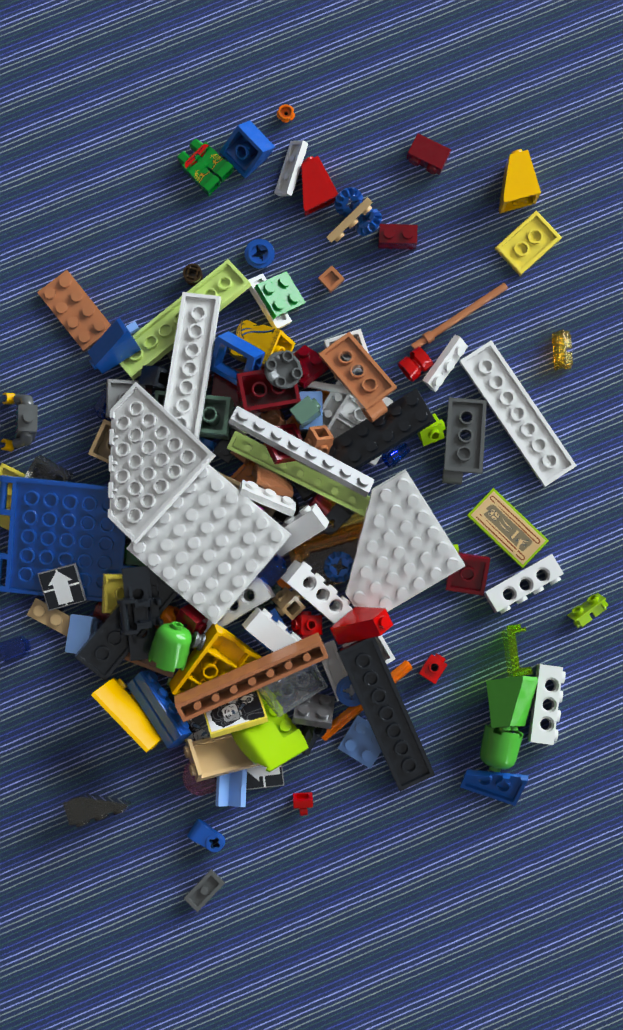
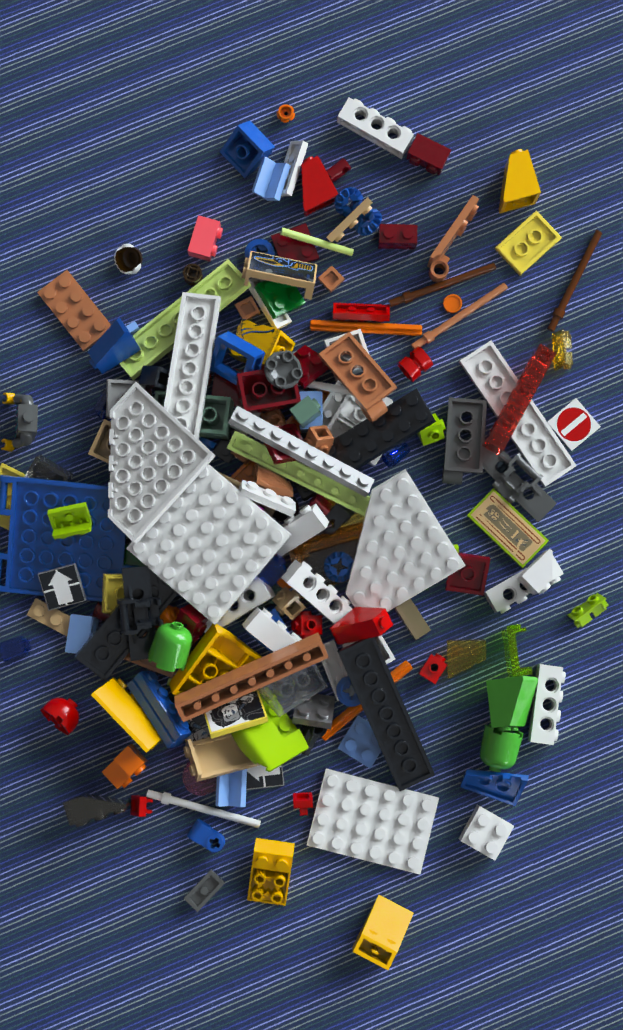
(62, 714): none -> red cylinder
(70, 520): none -> lime bracket
(124, 766): none -> orange brick
(128, 259): none -> dark brown hair
(138, 805): none -> red tile
(166, 798): none -> white bar
(198, 641): dark grey bush -> none
(204, 238): none -> coral brick
(205, 166): green hips -> none
(247, 308): none -> nougat plate
(270, 179): none -> light blue panel
(270, 871): none -> yellow slope
(280, 271): none -> panel
(293, 248): none -> dark red plate
(316, 241): none -> yellowish green bar
(338, 170): none -> dark red piece
(361, 312): none -> red plate
(366, 327): none -> orange axle
(372, 821): none -> white plate
(380, 137): none -> white brick
(382, 932): none -> yellow slope
(408, 296): none -> reddish brown bar
(412, 619): none -> dark tan panel
(437, 258): none -> nougat hinge
(445, 363): white plate -> none
(452, 303): none -> orange piece
(464, 654): none -> clear yellow wing
(486, 832): none -> white brick
(512, 486): none -> dark grey piece
(519, 399): none -> clear red brick
(538, 574): none -> white slope
(559, 312): none -> reddish brown bar
(573, 424): none -> piece

